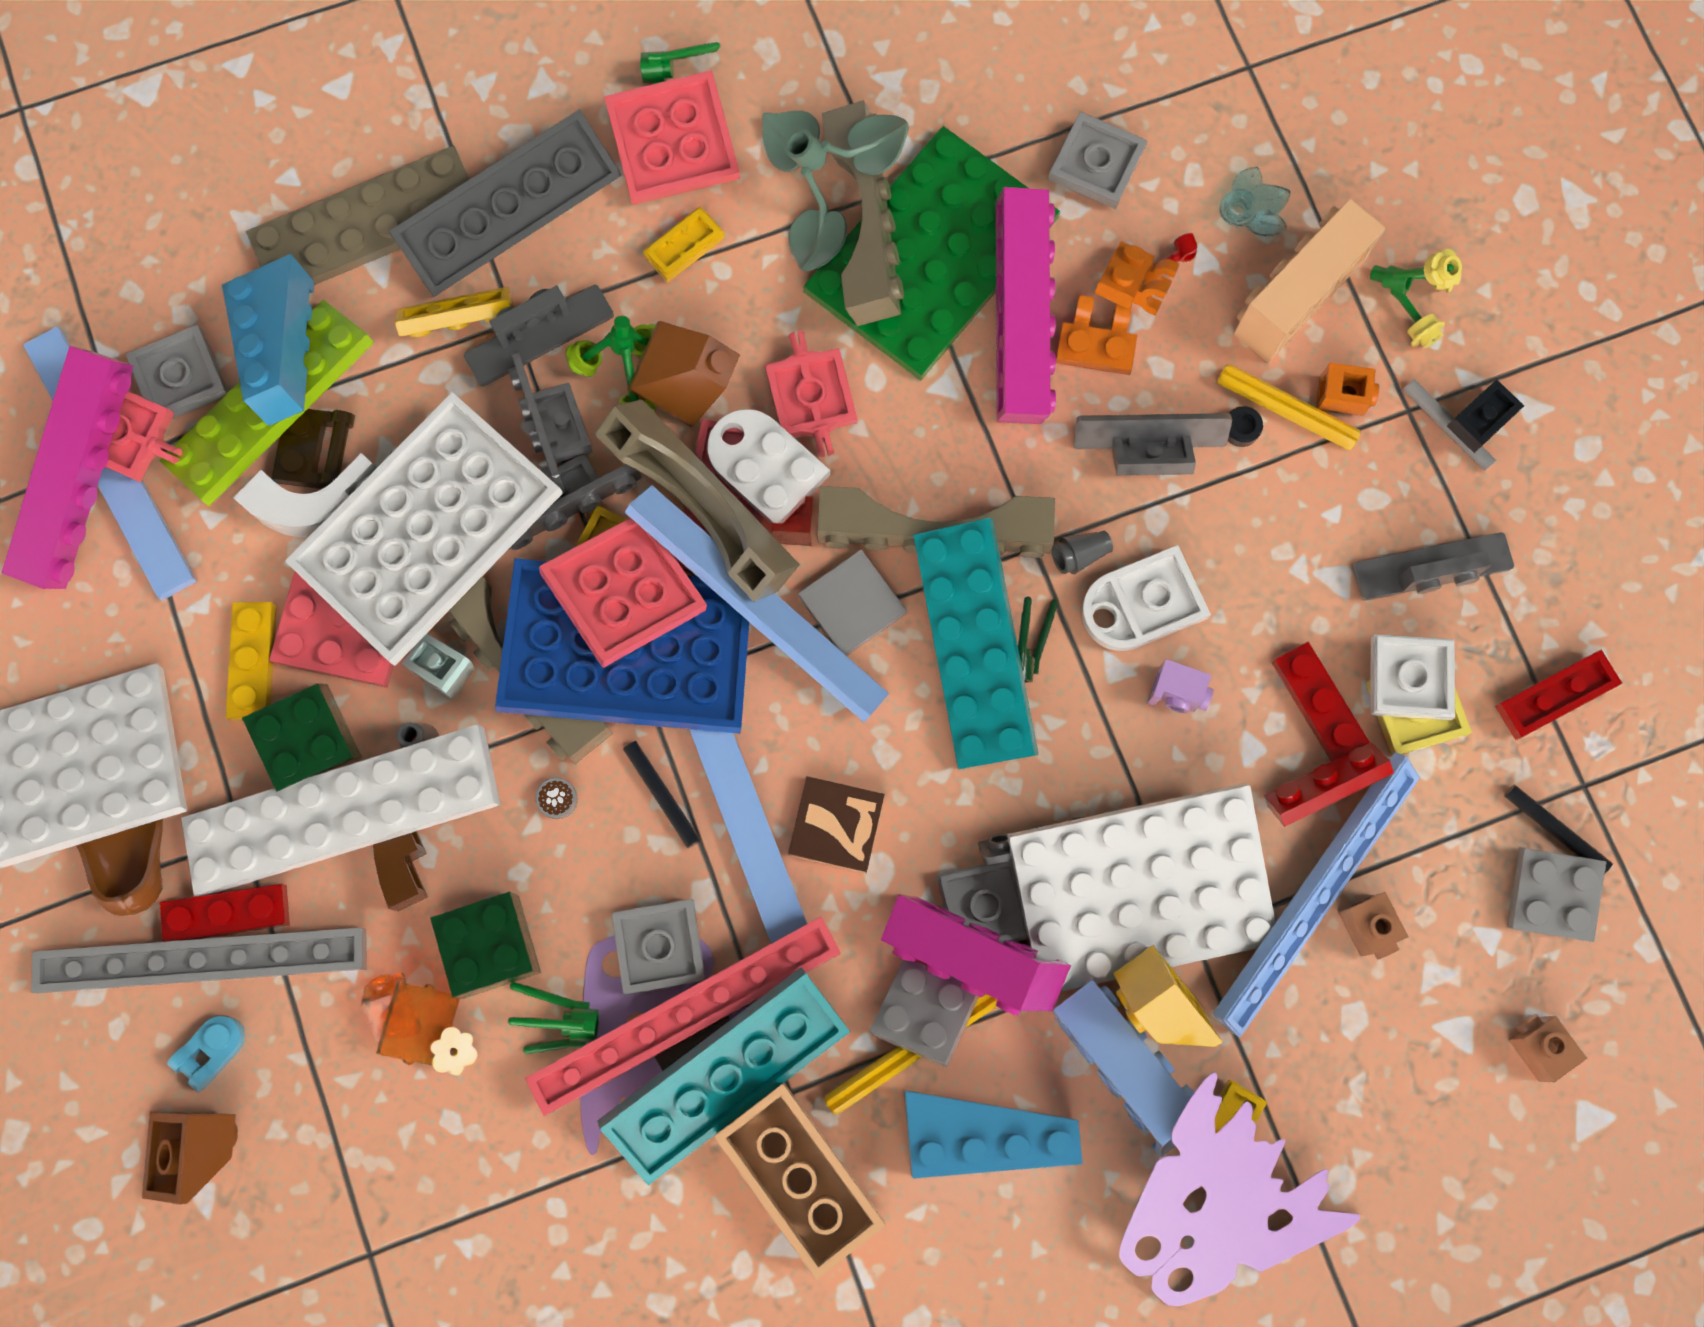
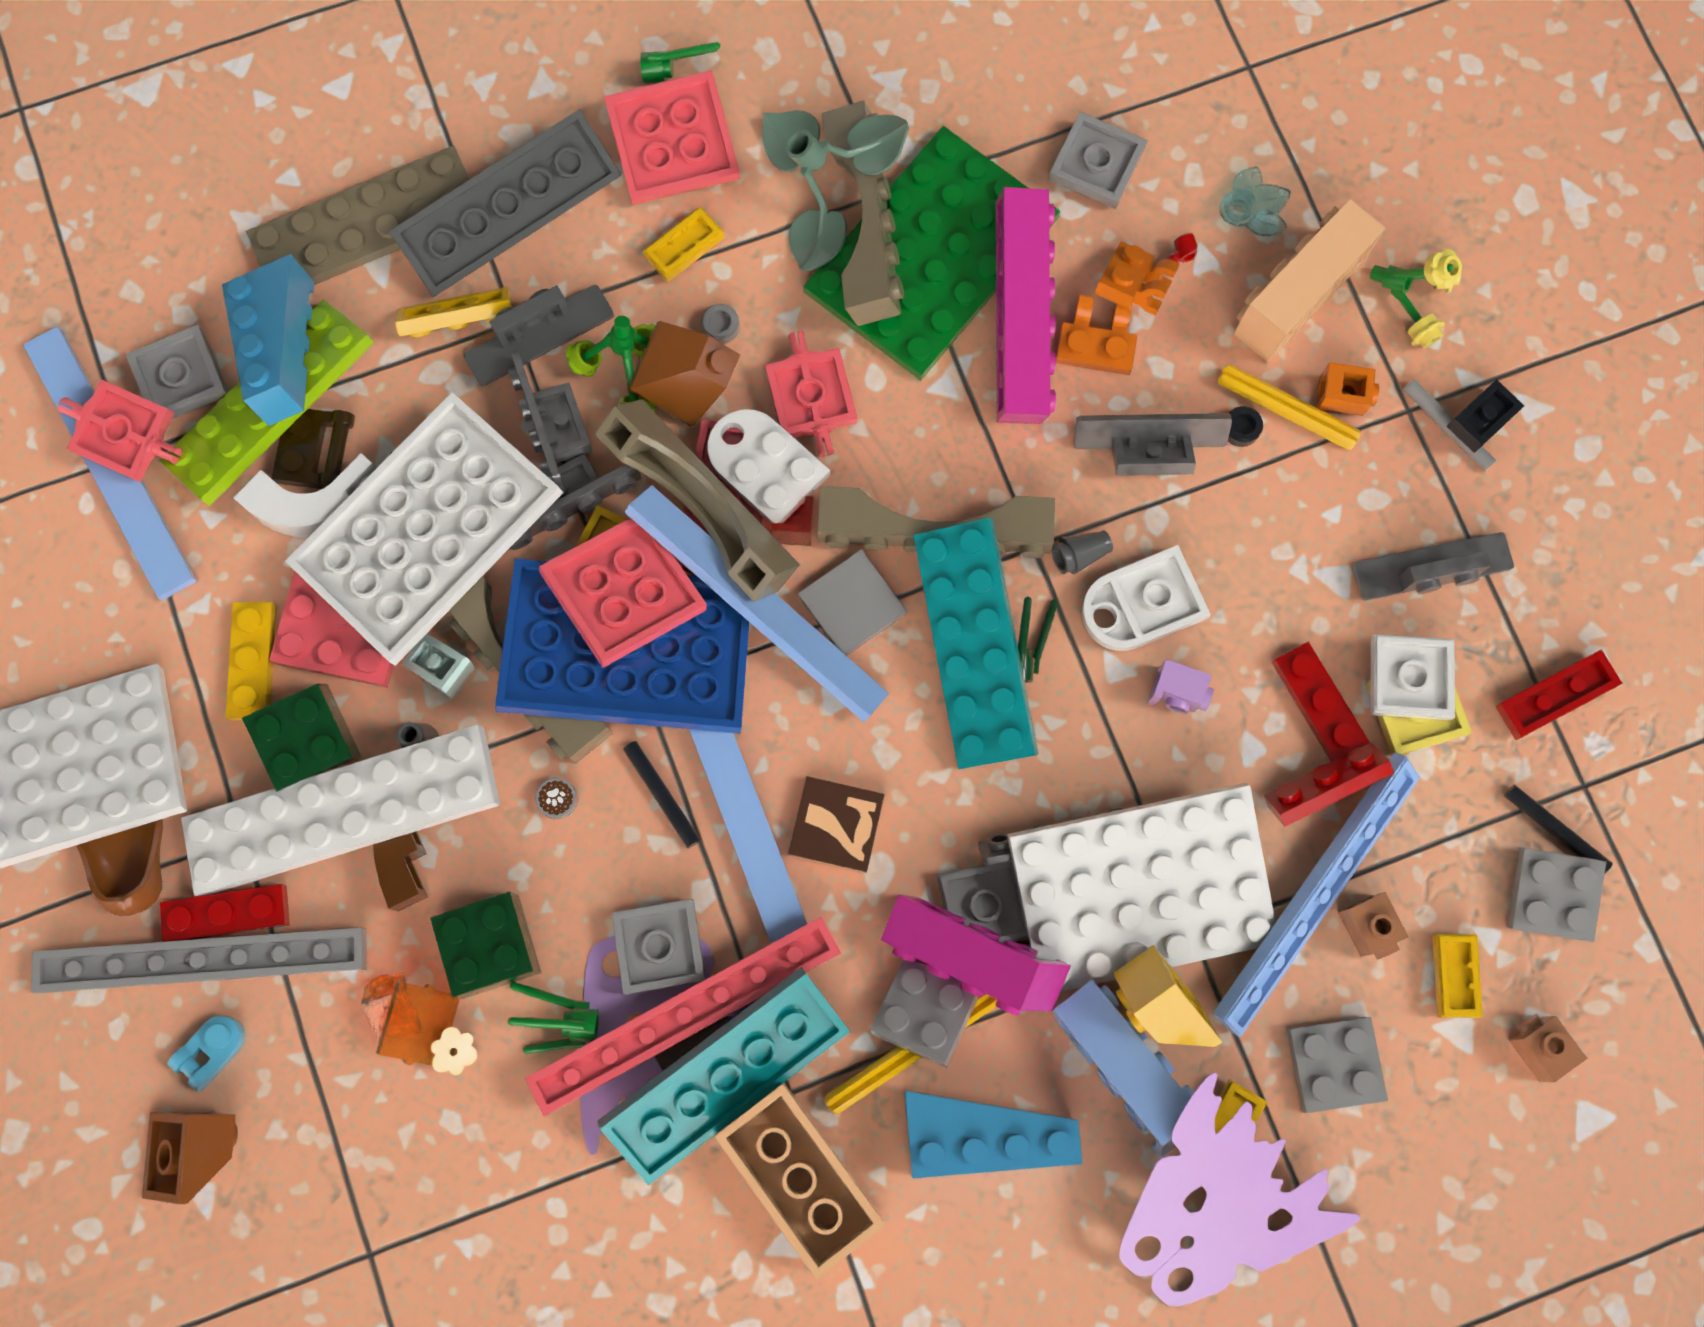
(67, 469): dark pink brick -> none
(720, 323): none -> light grey tile
(1336, 1065): none -> light grey plate
(1457, 976): none -> yellow plate

